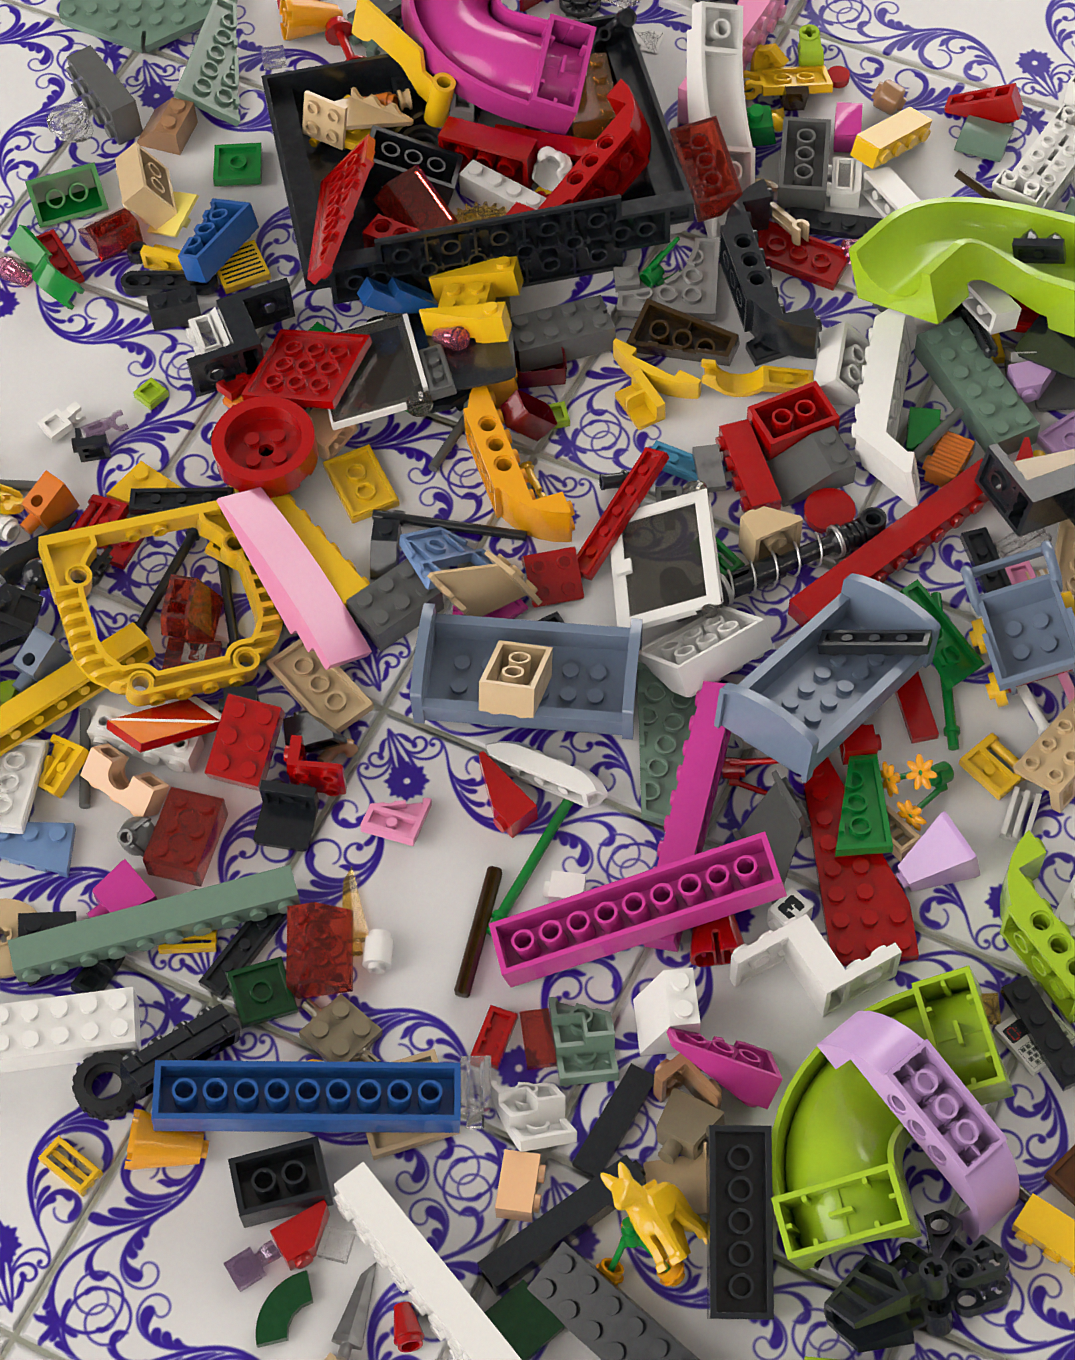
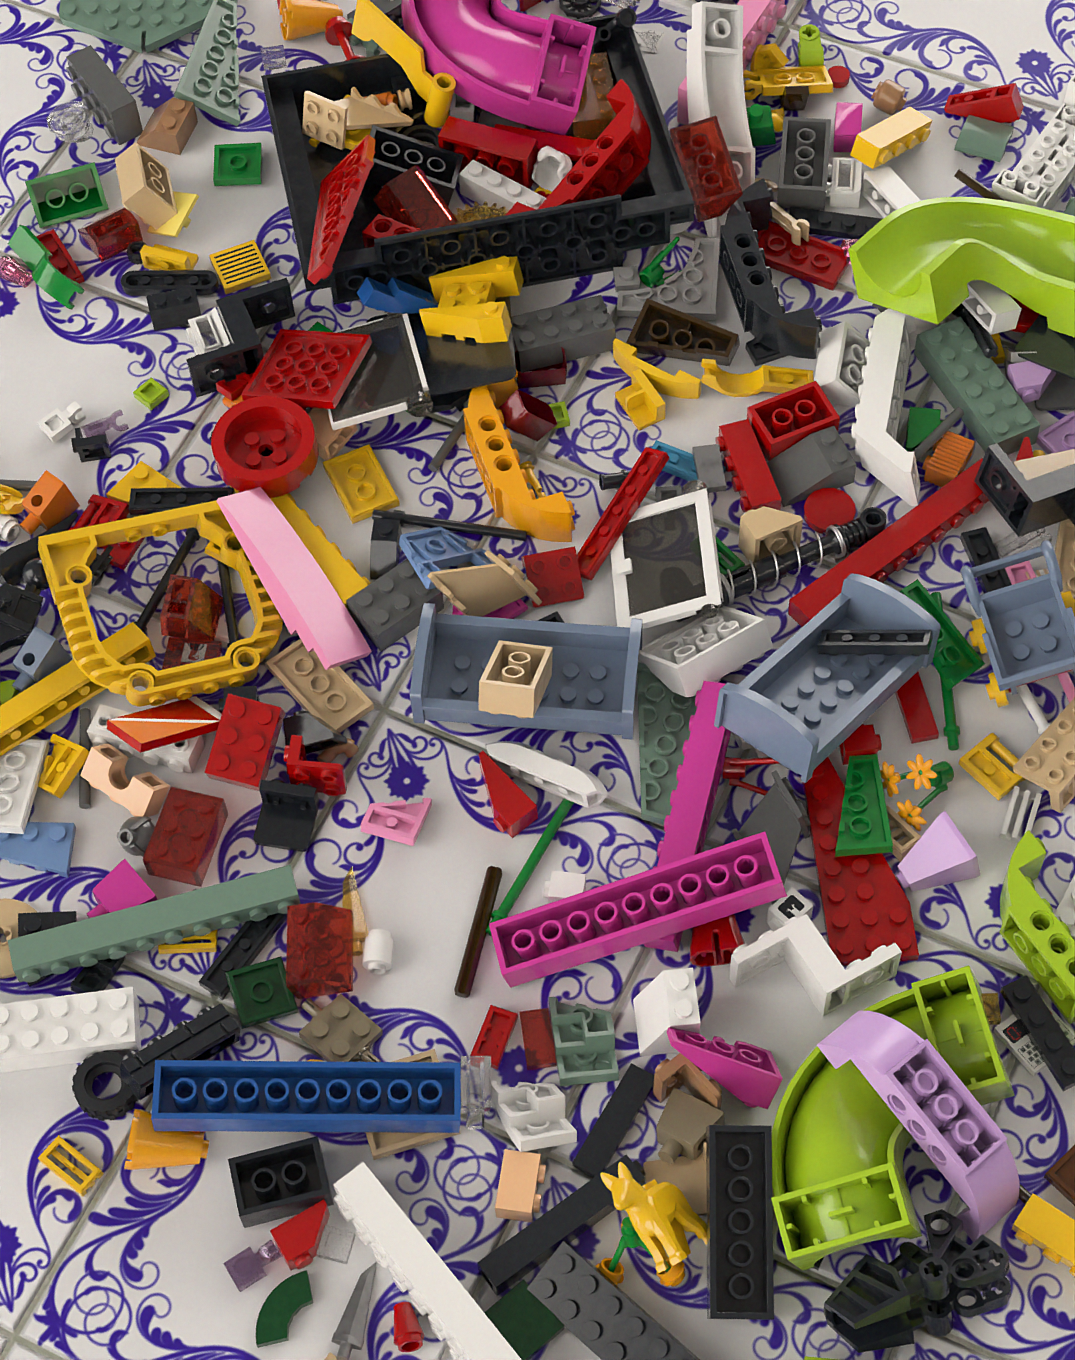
(217, 238): blue wedge -> none
(437, 372): dark grey tile -> none
(452, 337): clear pink cone -> none
(1039, 250): black tile -> none

